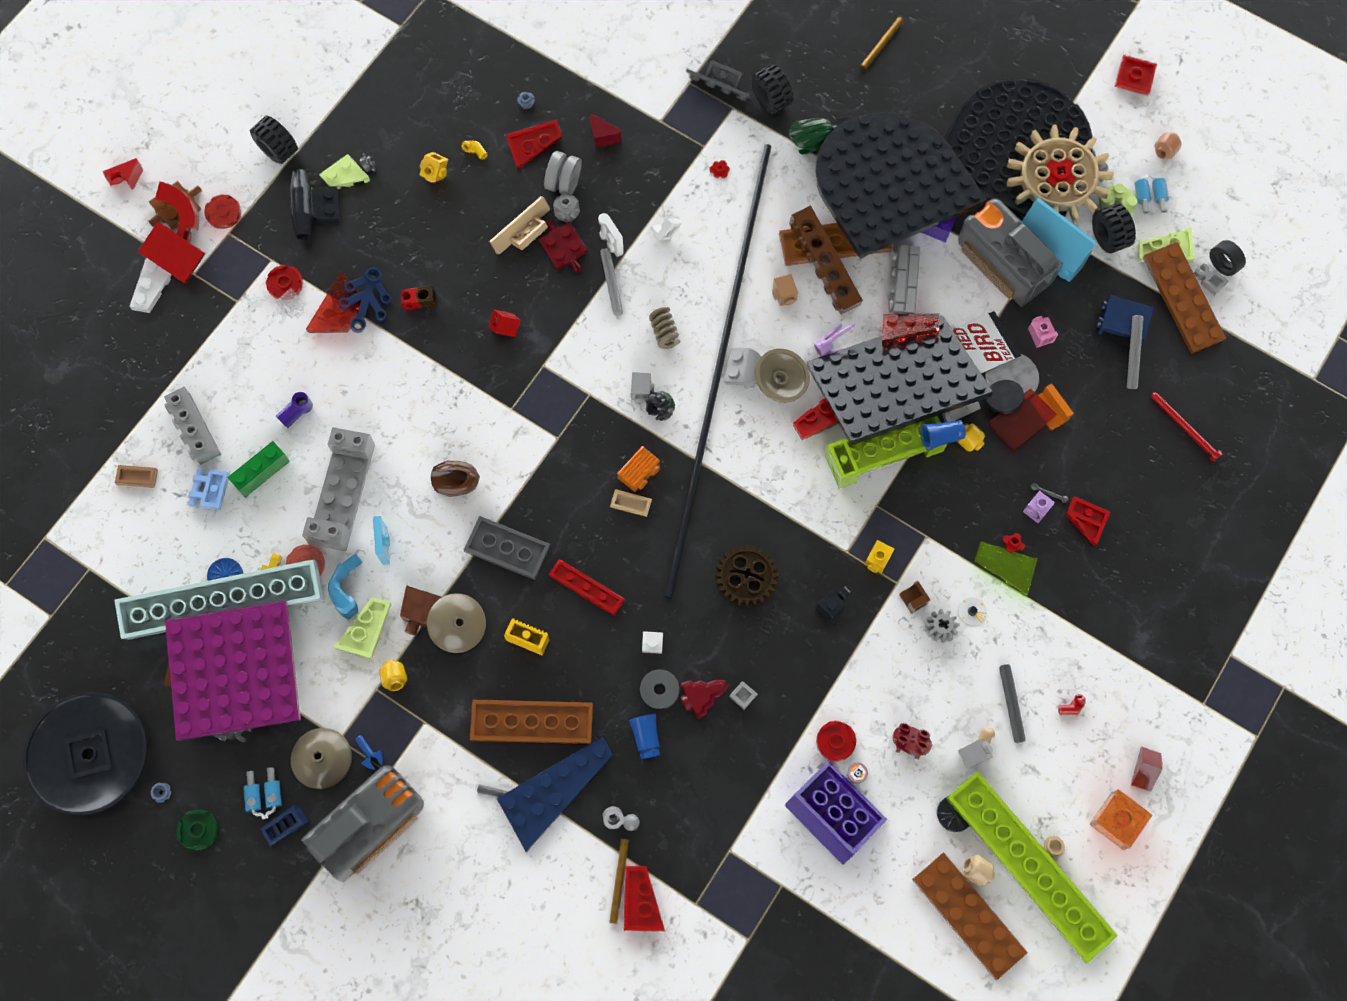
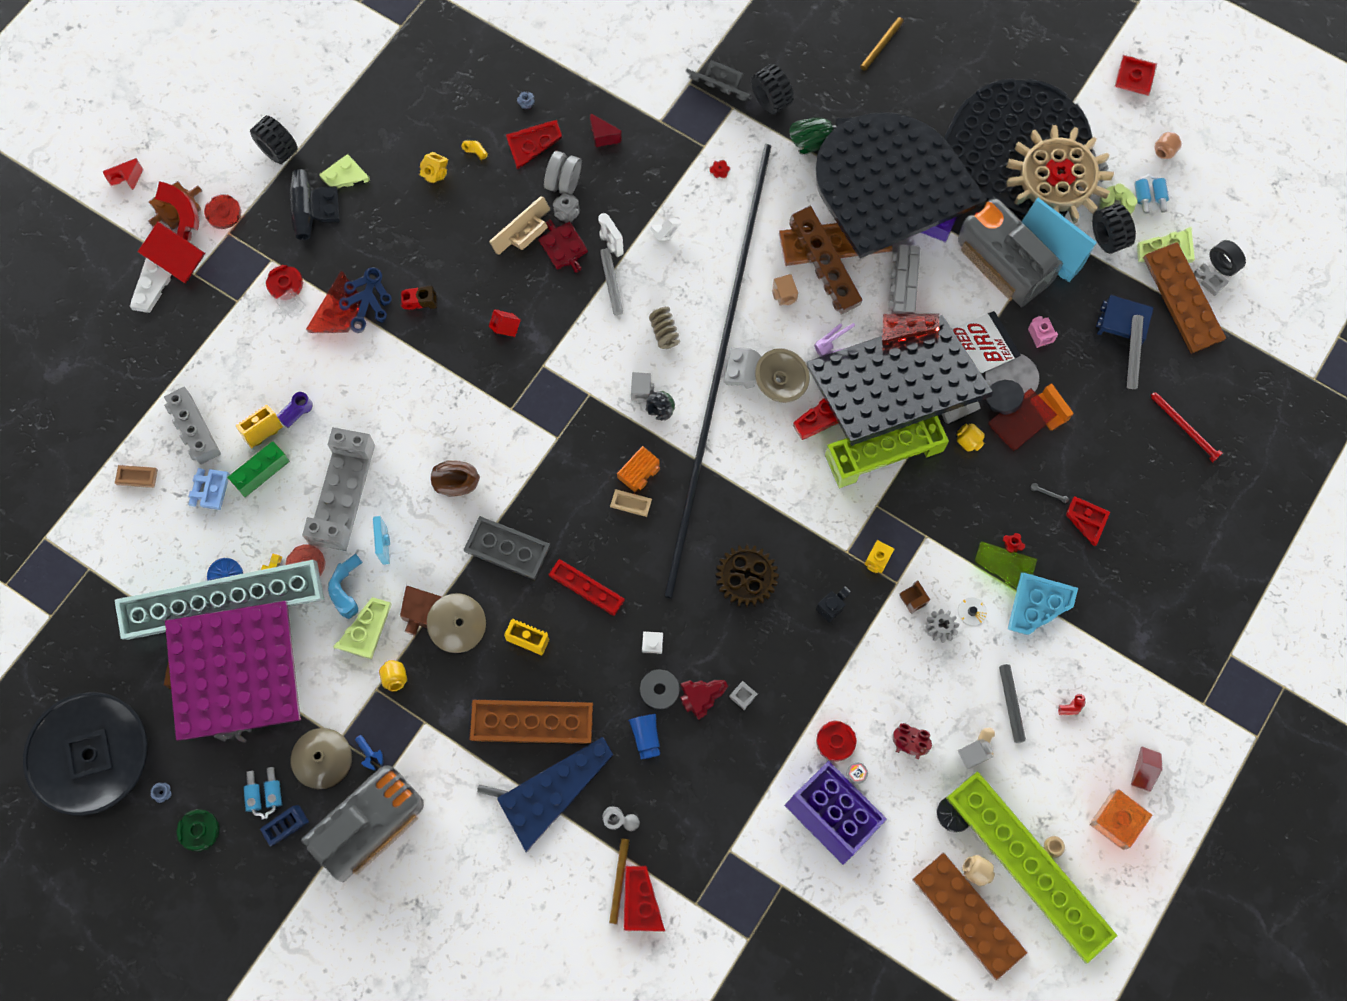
(259, 426): none -> yellow brick
(367, 163): dark grey plate -> none
(942, 433): blue plant -> none
(1038, 507): lavender brick -> none
(1039, 603): none -> medium azure plate

